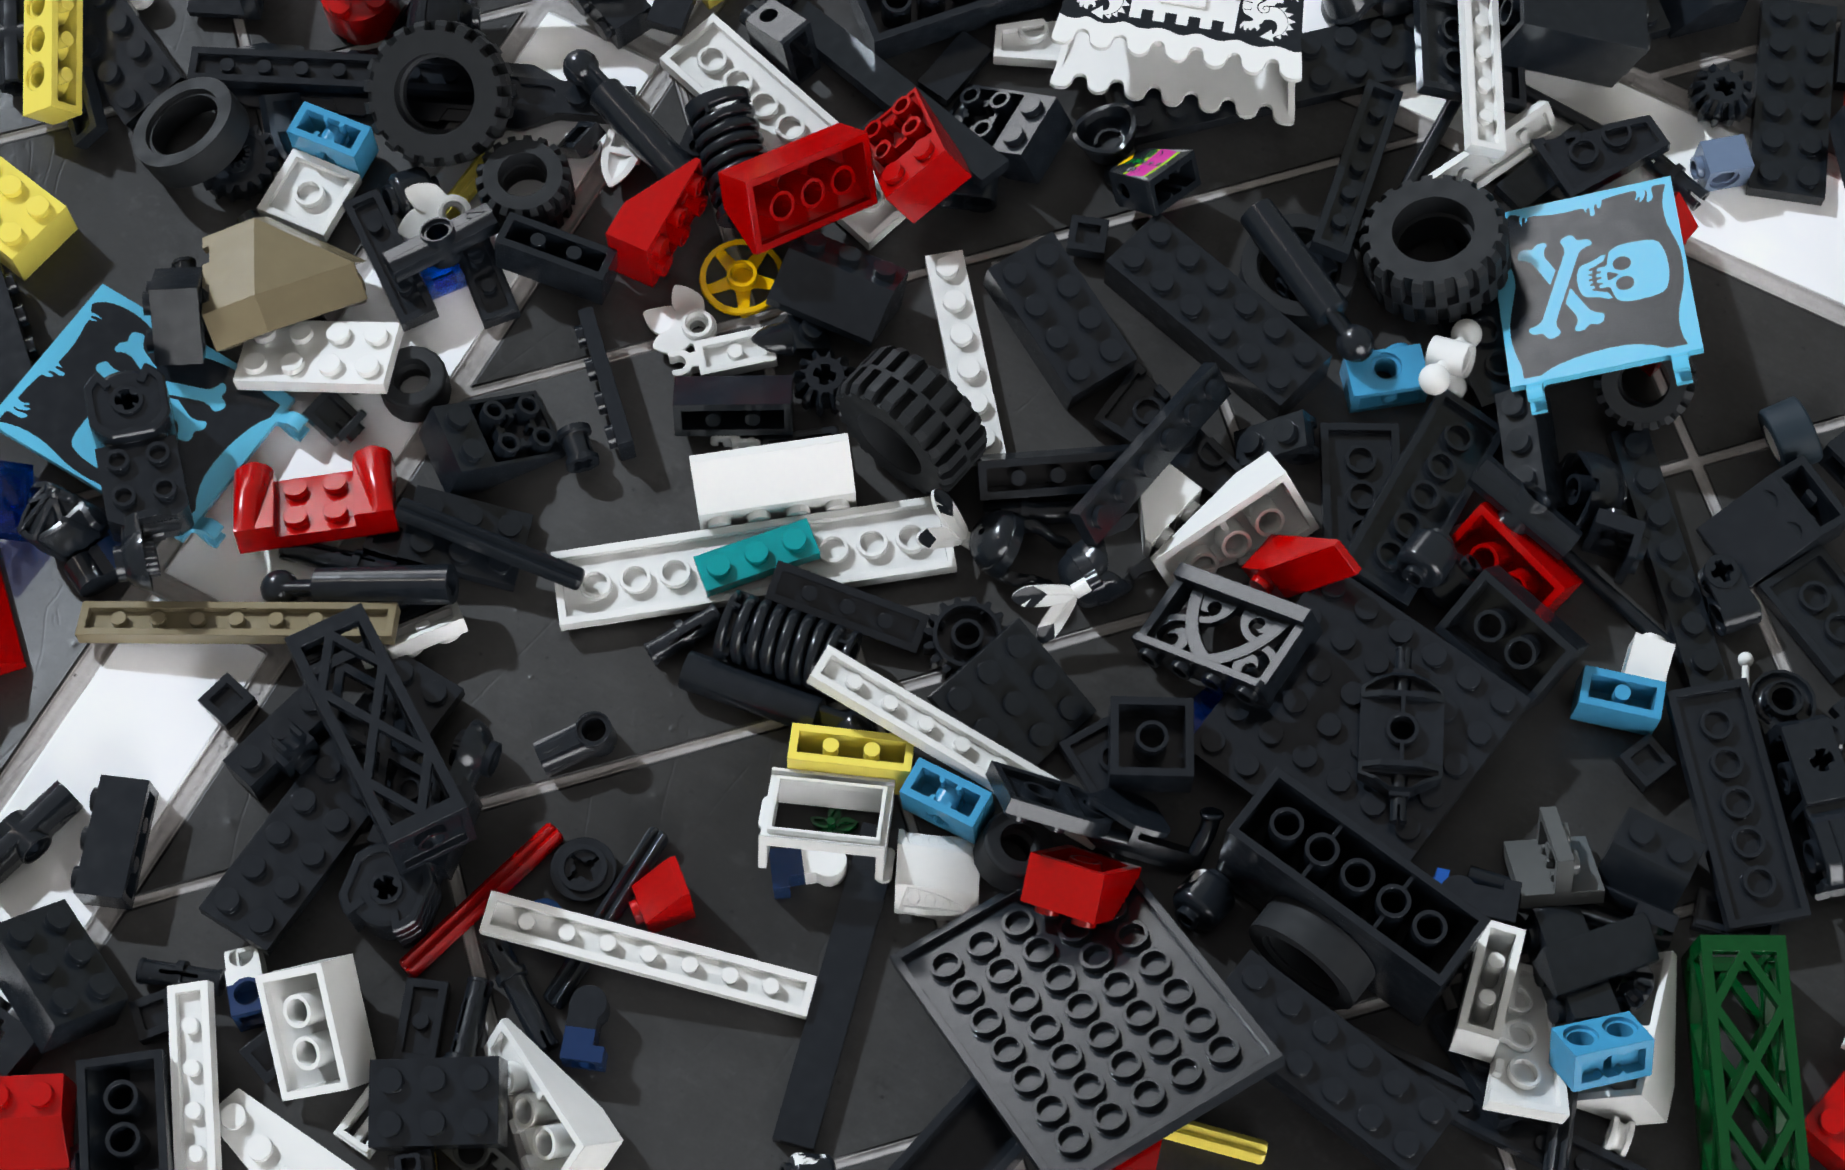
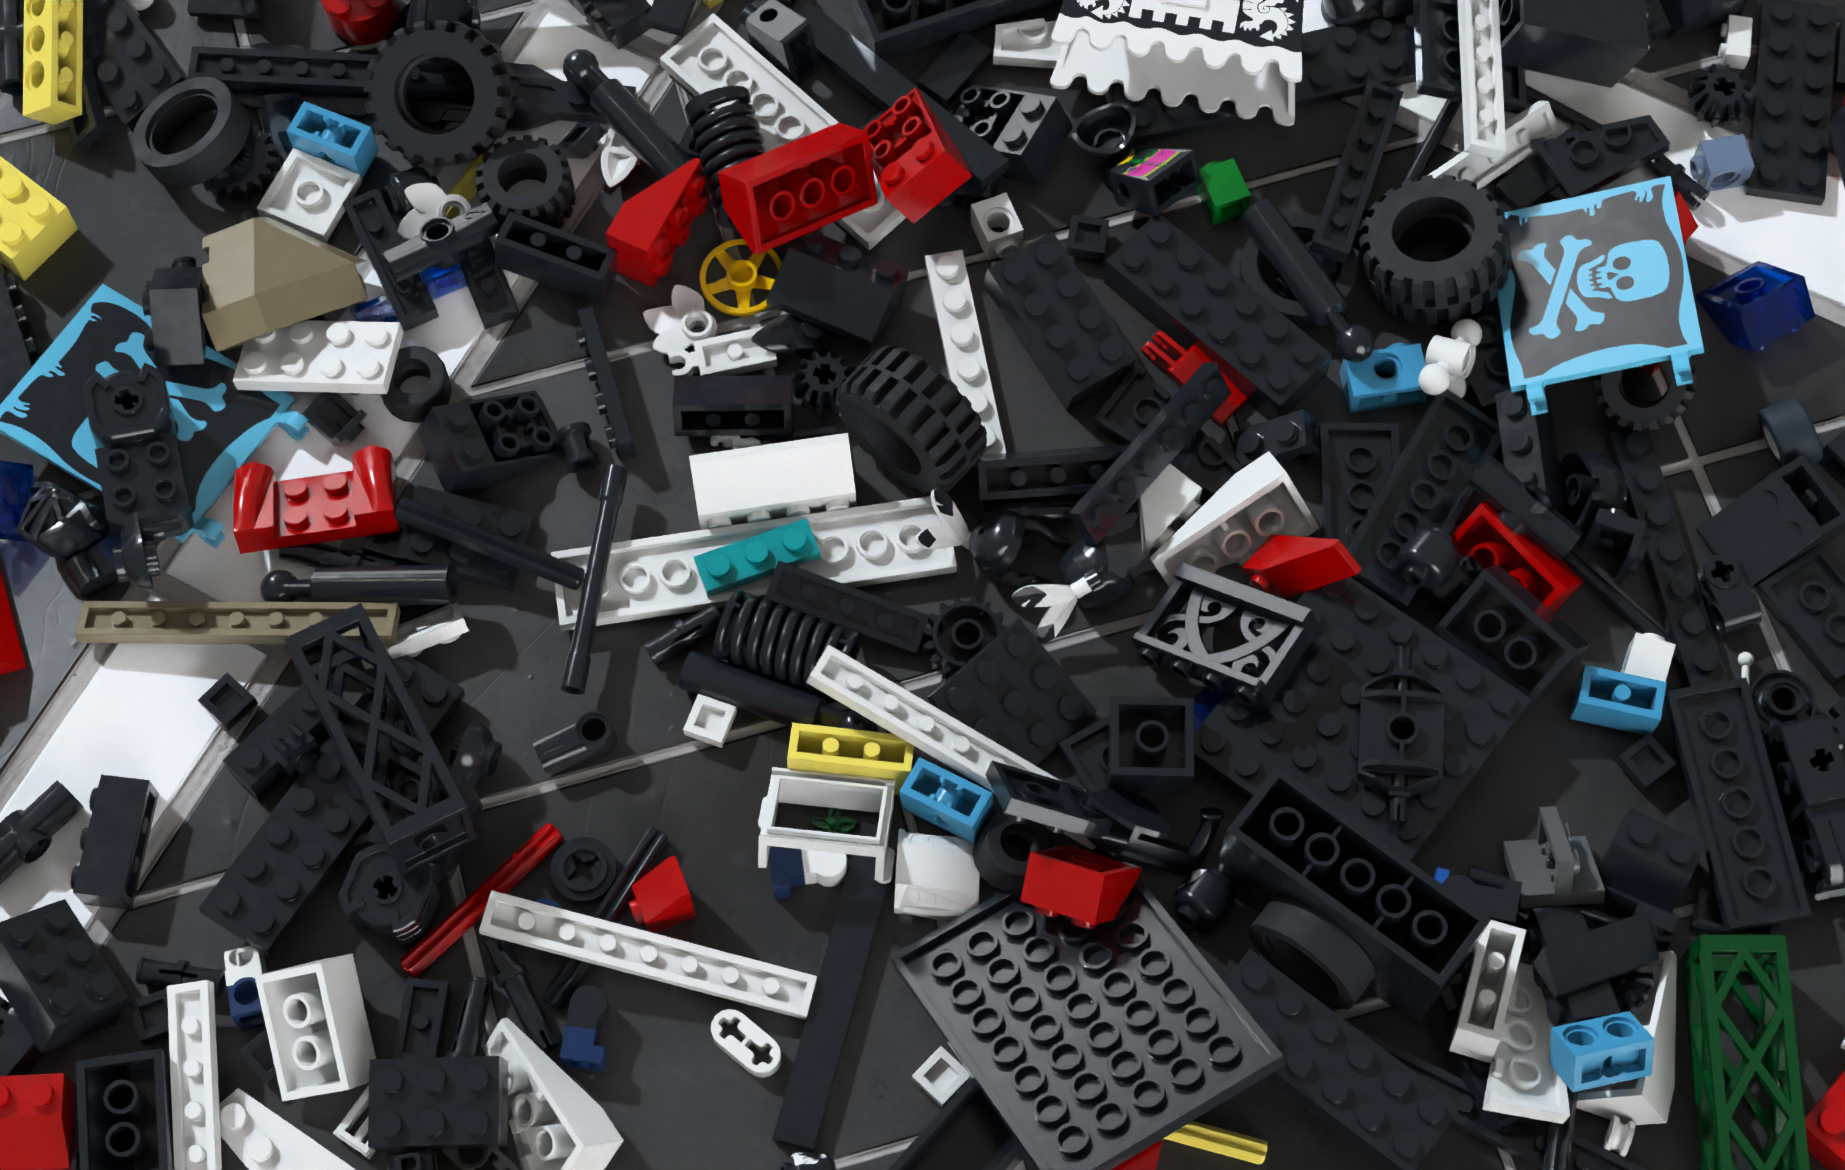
(374, 310): none -> clear blue brick
(579, 658): none -> black piece
(710, 720): none -> white plate
(739, 1050): none -> white beam
(941, 1077): none -> white plate
(997, 213): none -> white brick
(1185, 366): none -> red arm
(1223, 191): none -> green brick
(1736, 41): none -> white piece
(1758, 305): none -> clear blue slope

